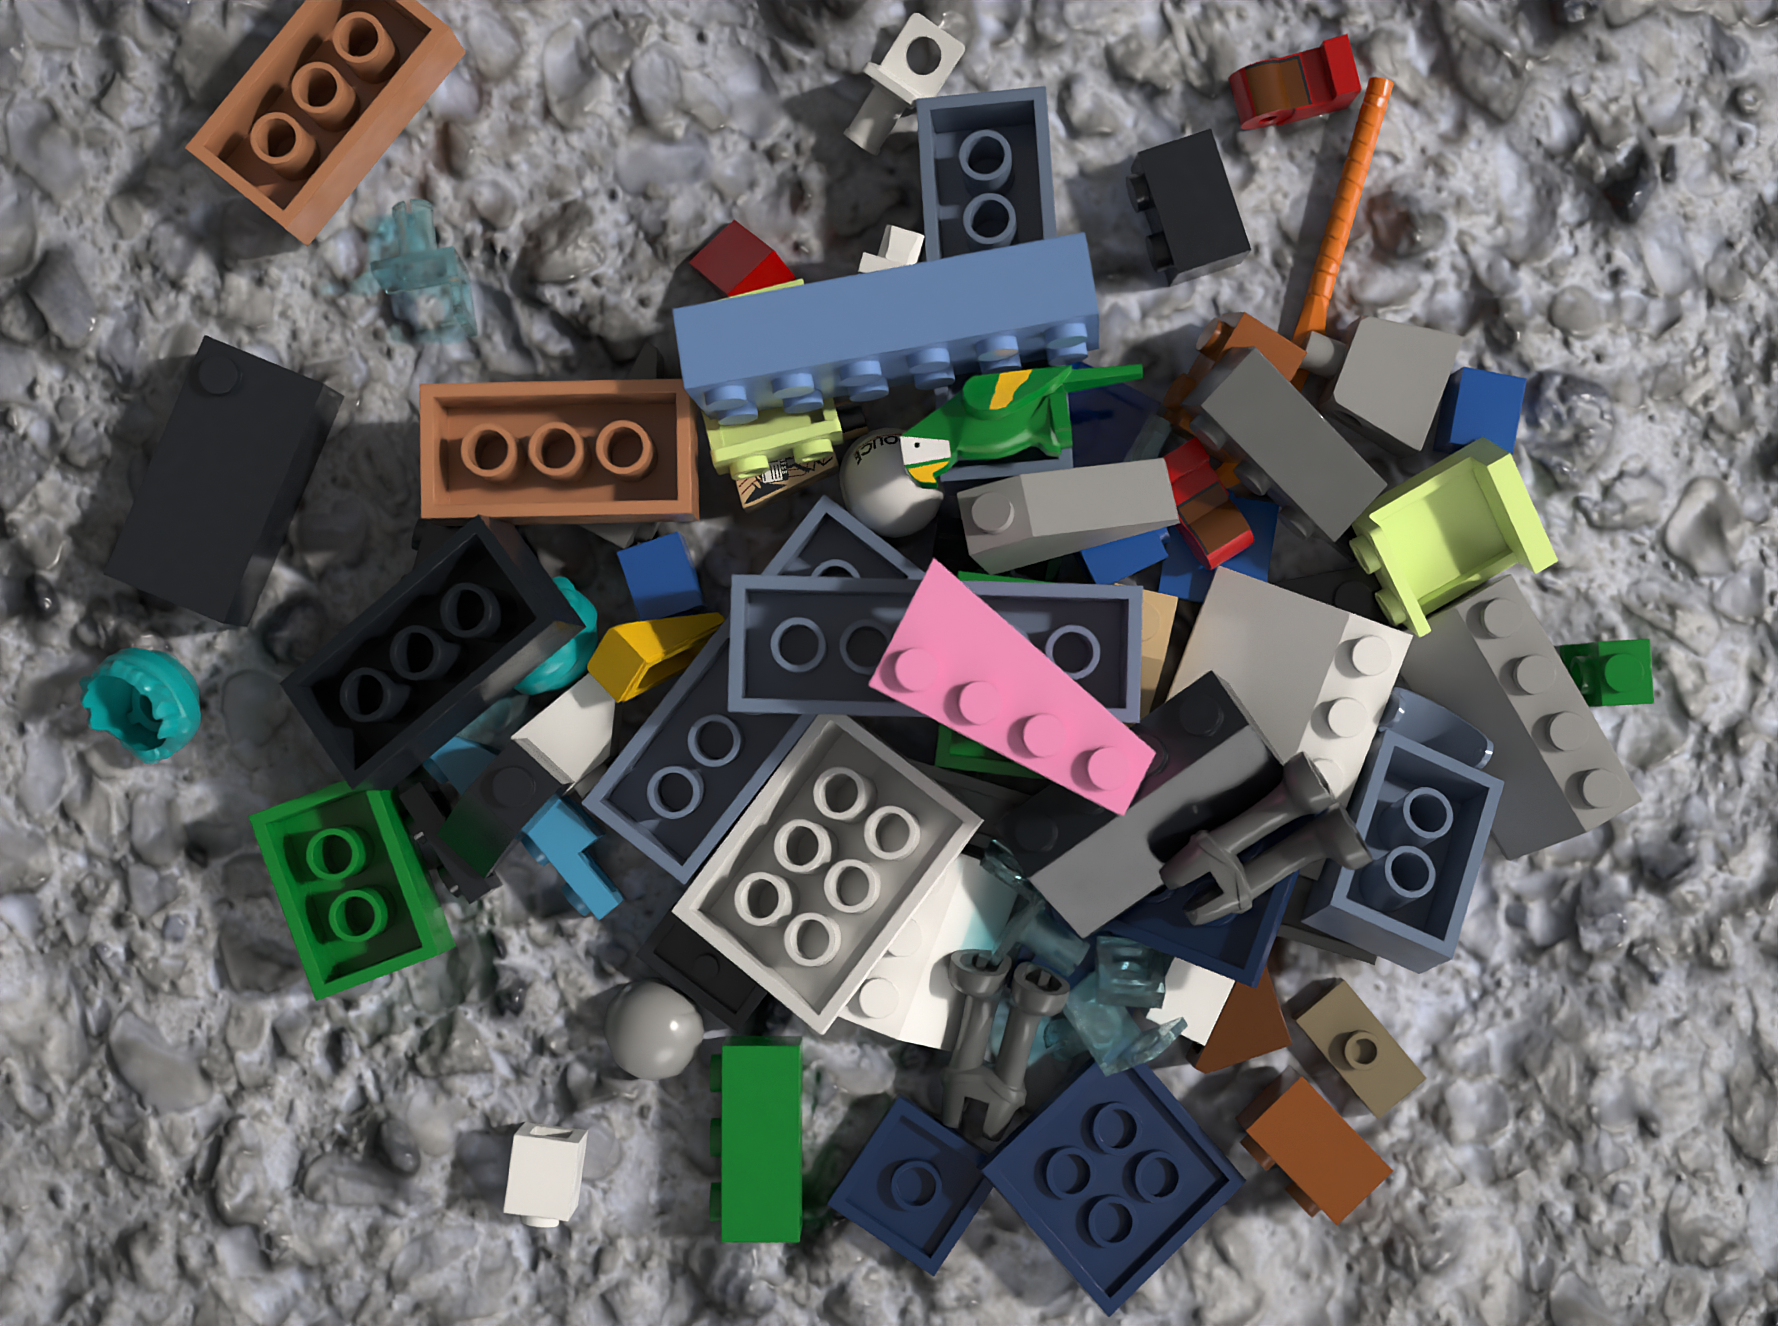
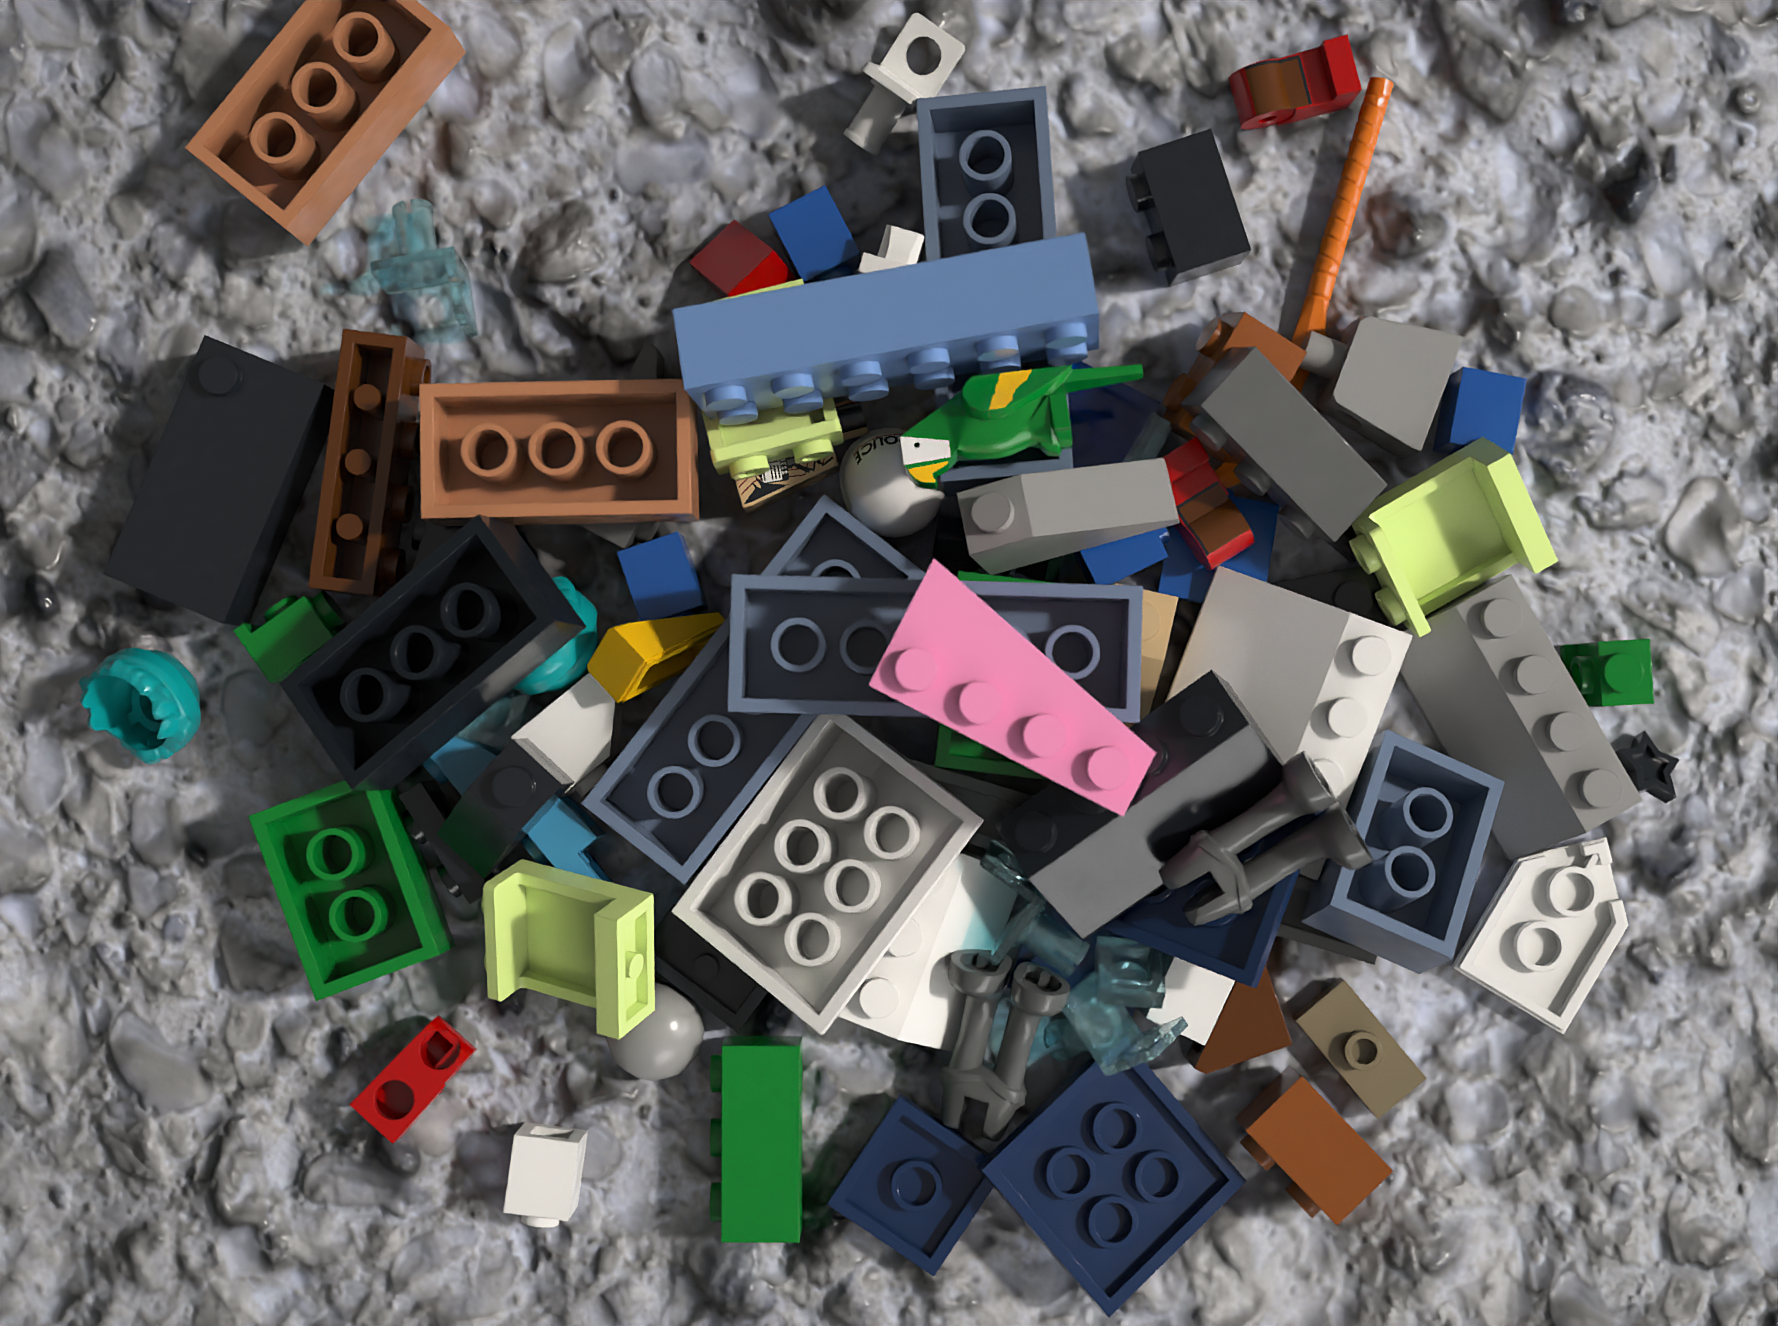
(291, 633): none -> green brick
(369, 465): none -> reddish brown brick
(413, 1079): none -> red leg
(571, 942): none -> yellowish green panel
(815, 238): none -> blue brick
(1435, 728): sand blue helmet -> none
(1548, 931): none -> white tile
(1649, 767): none -> black piece

